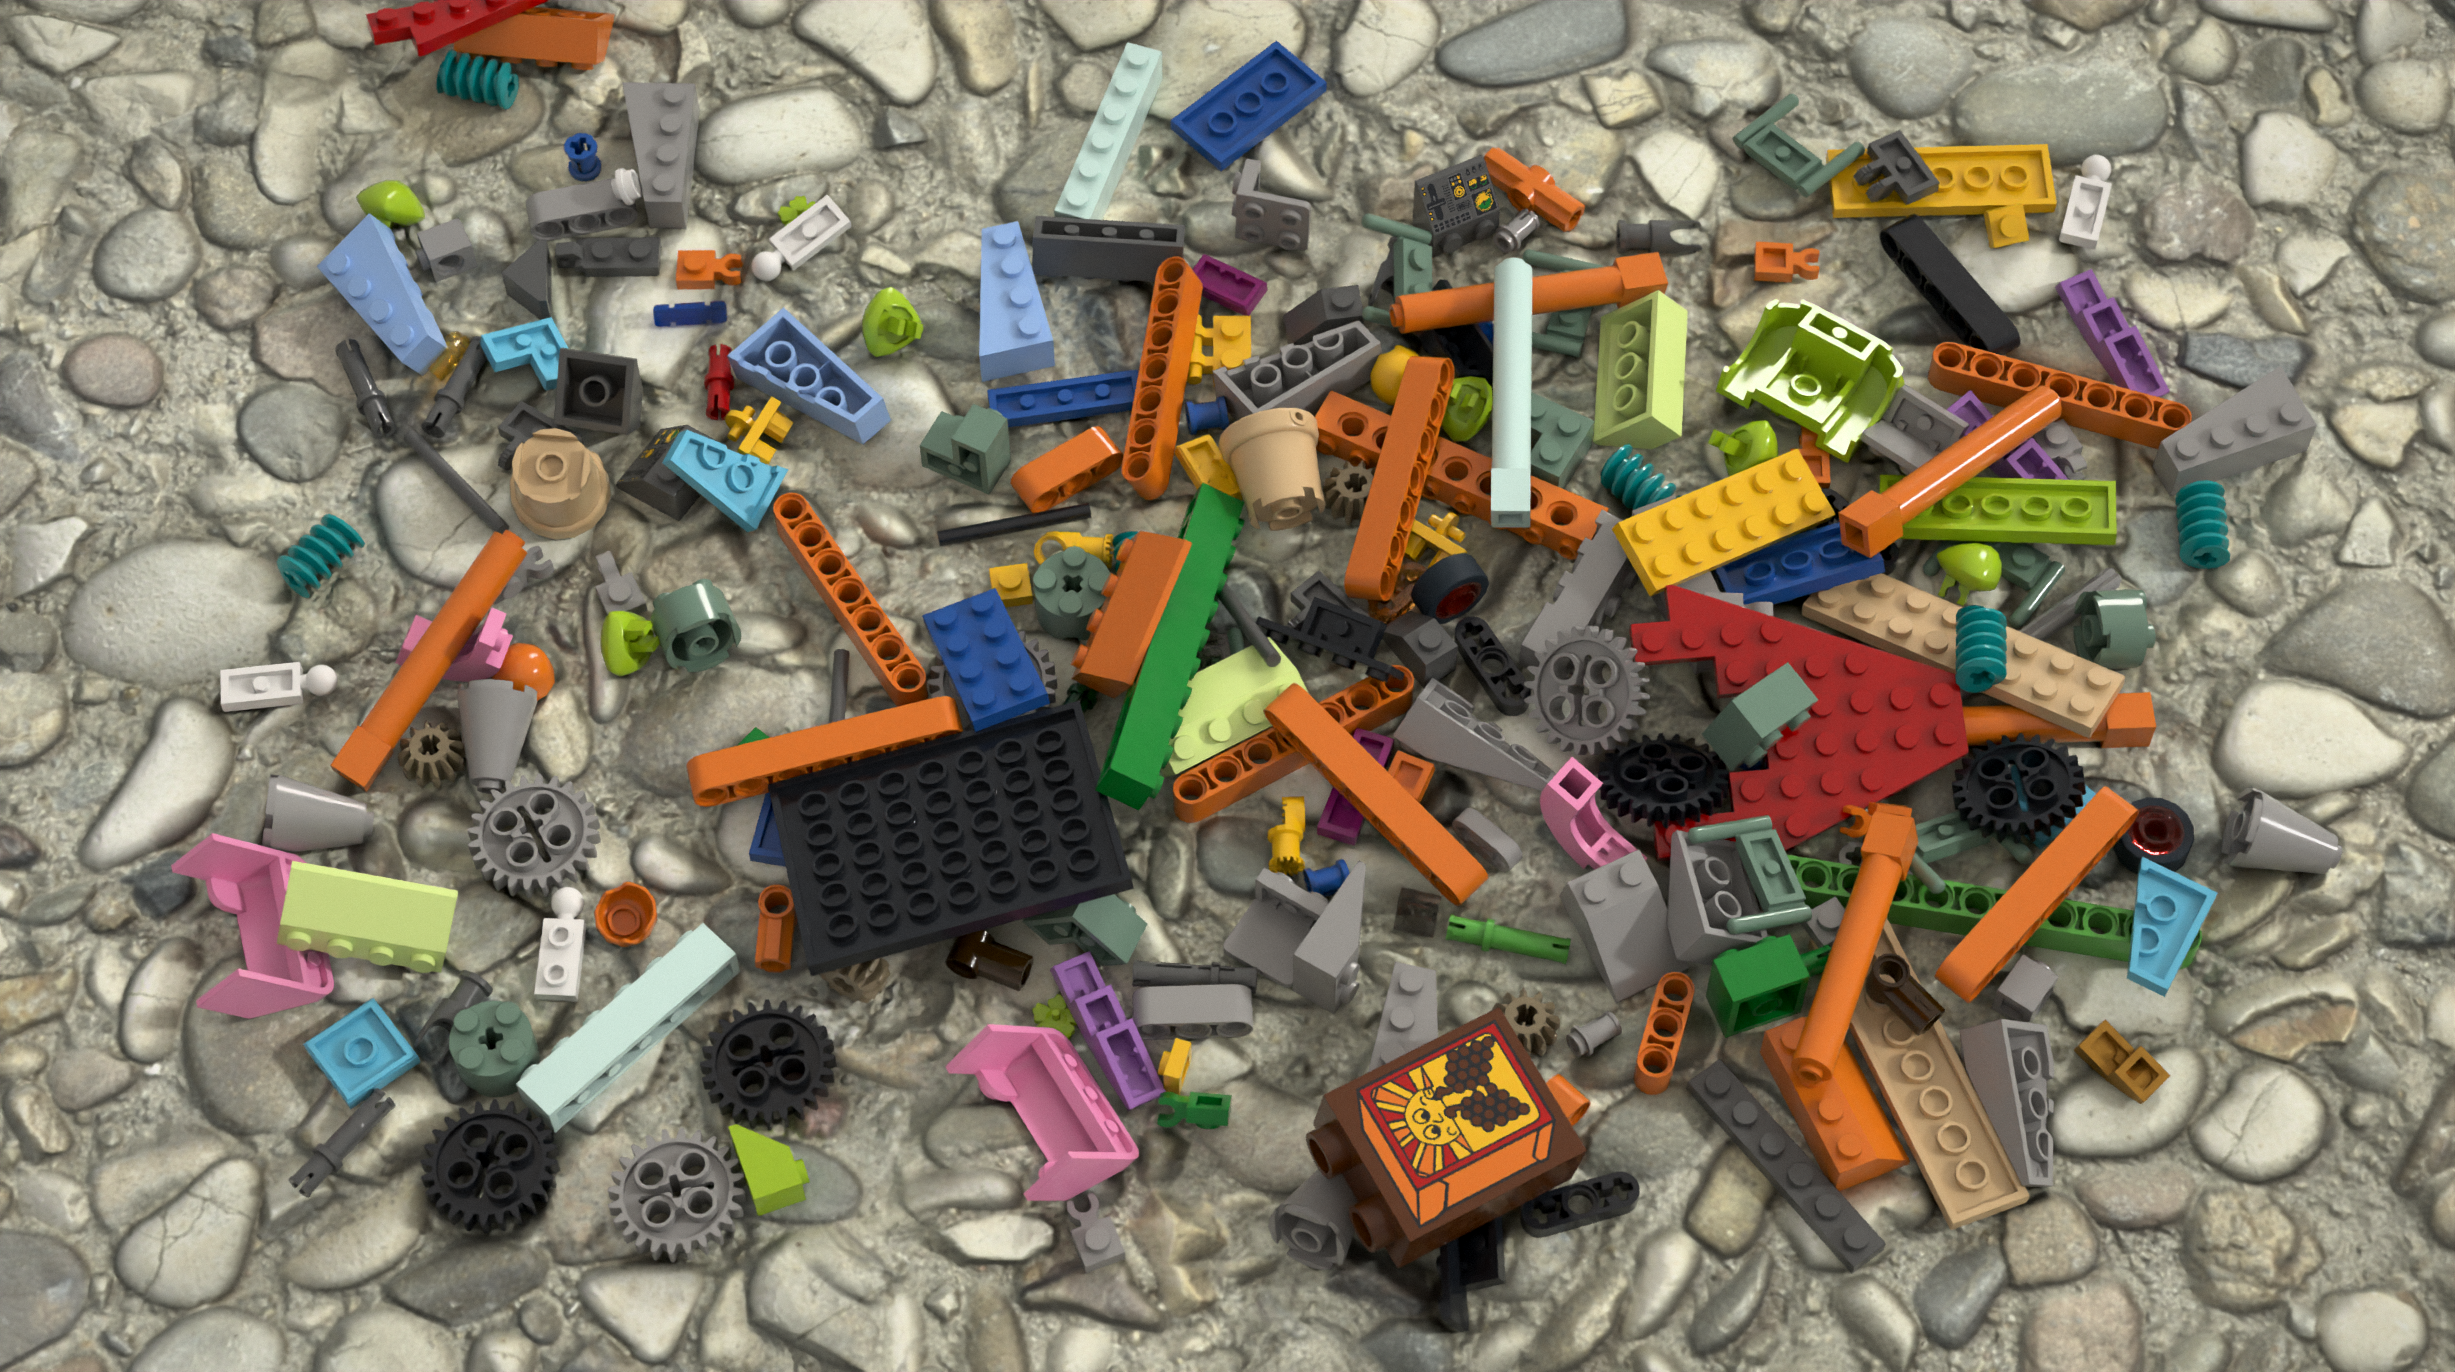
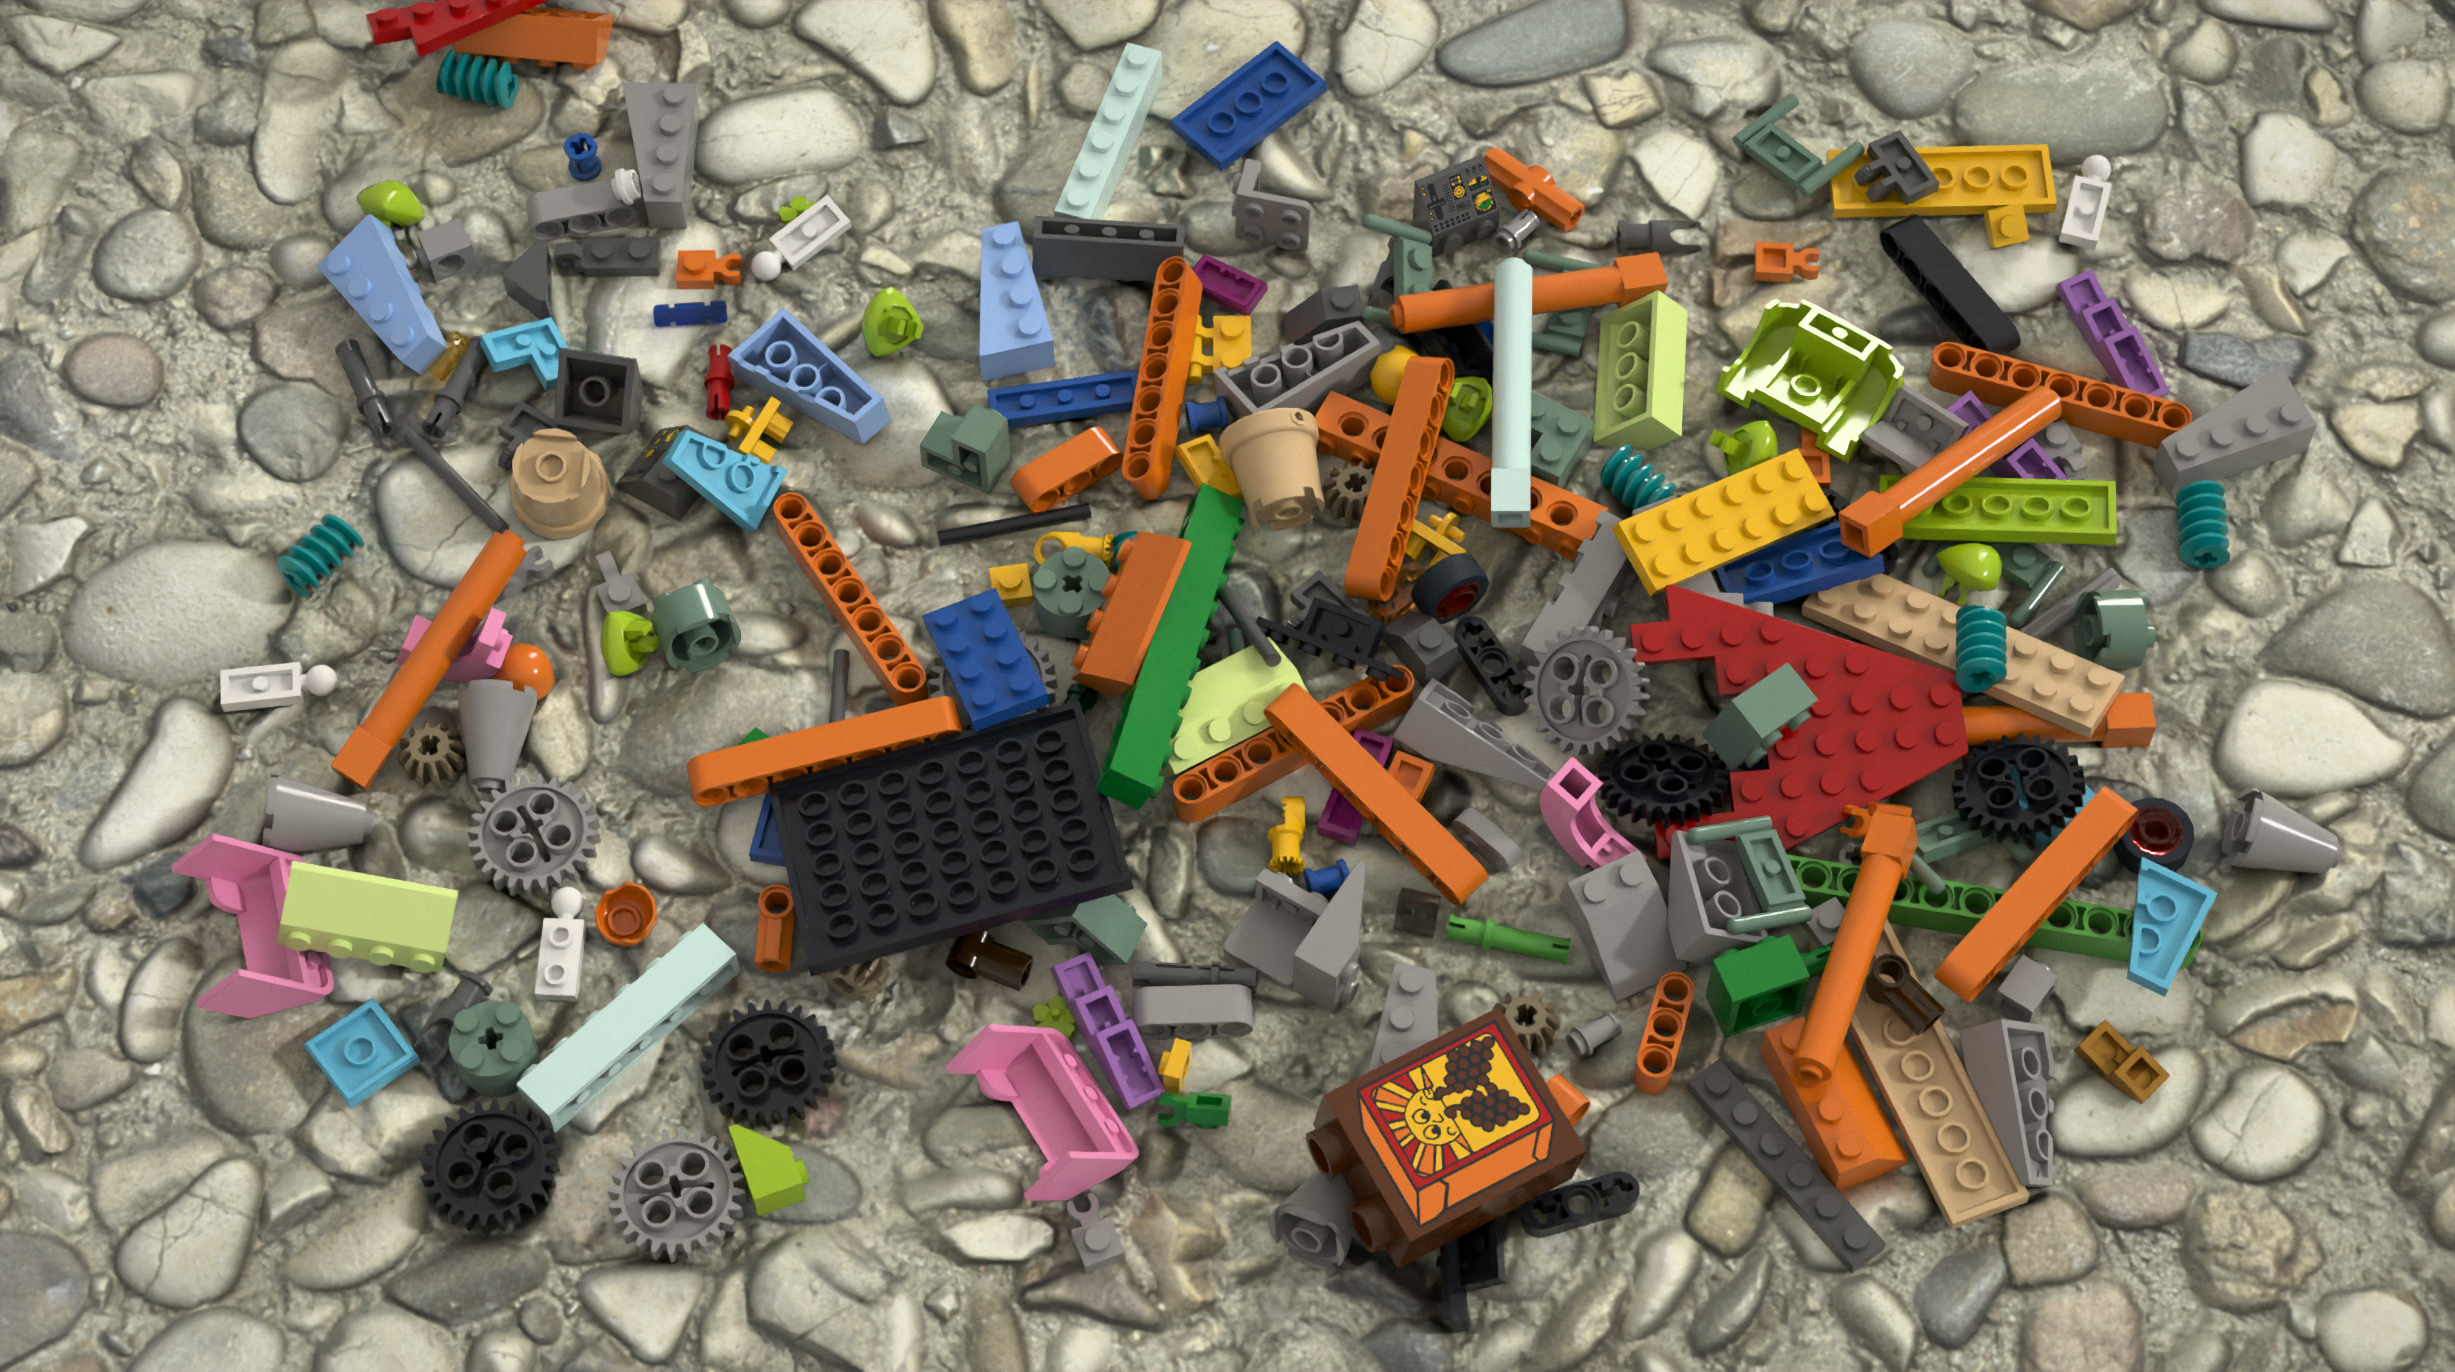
(329, 1156): dark grey pin -> none

